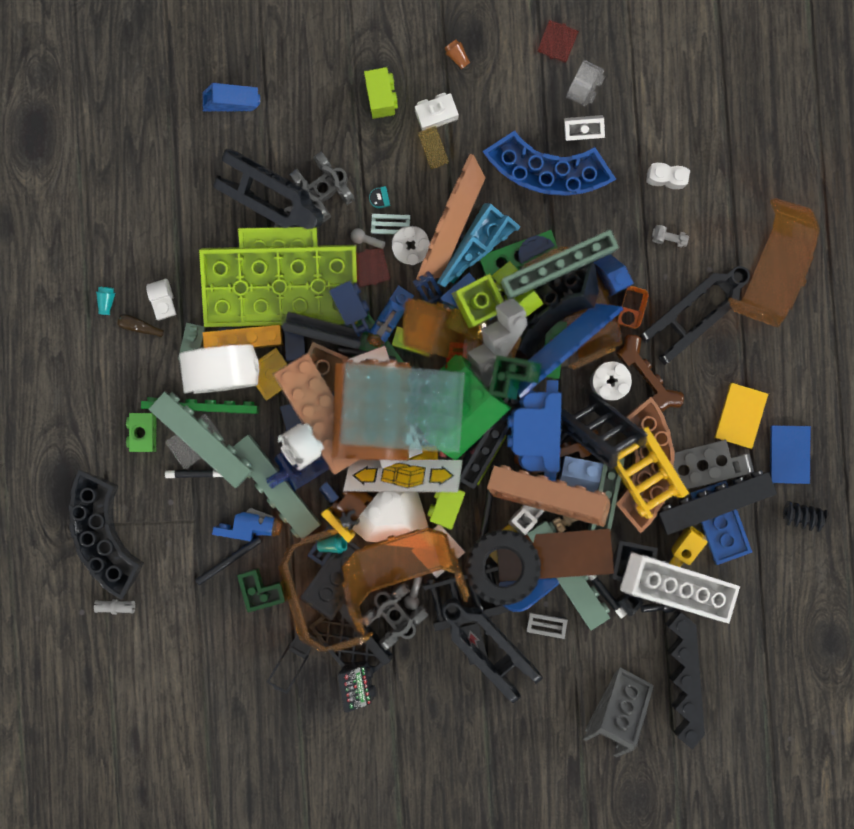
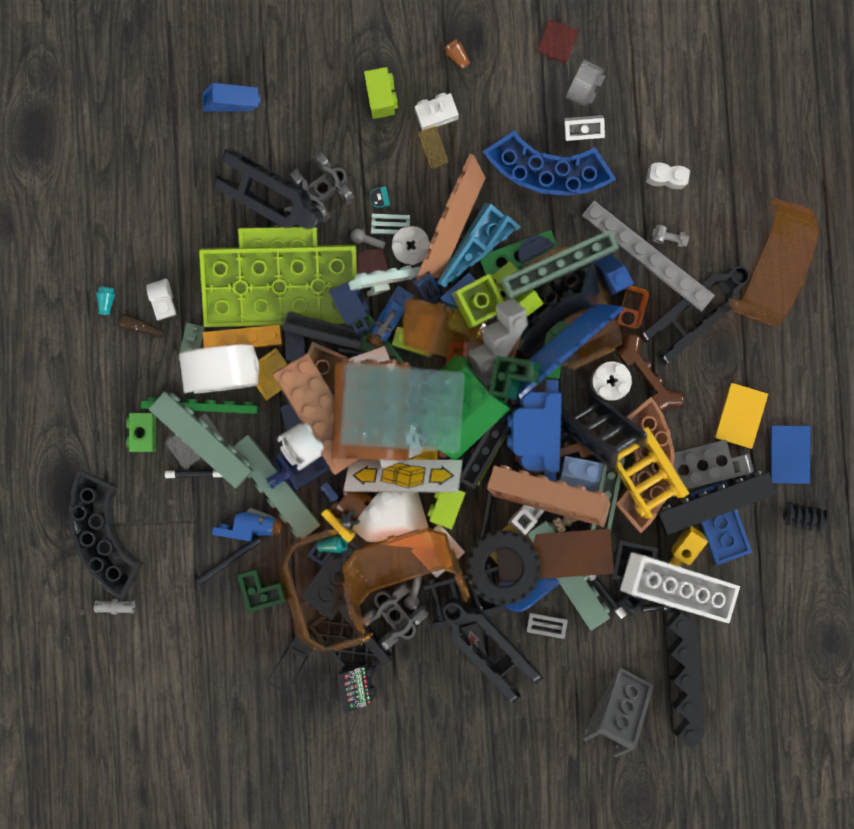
(380, 280): none -> light aqua plate
(649, 256): none -> light grey plate

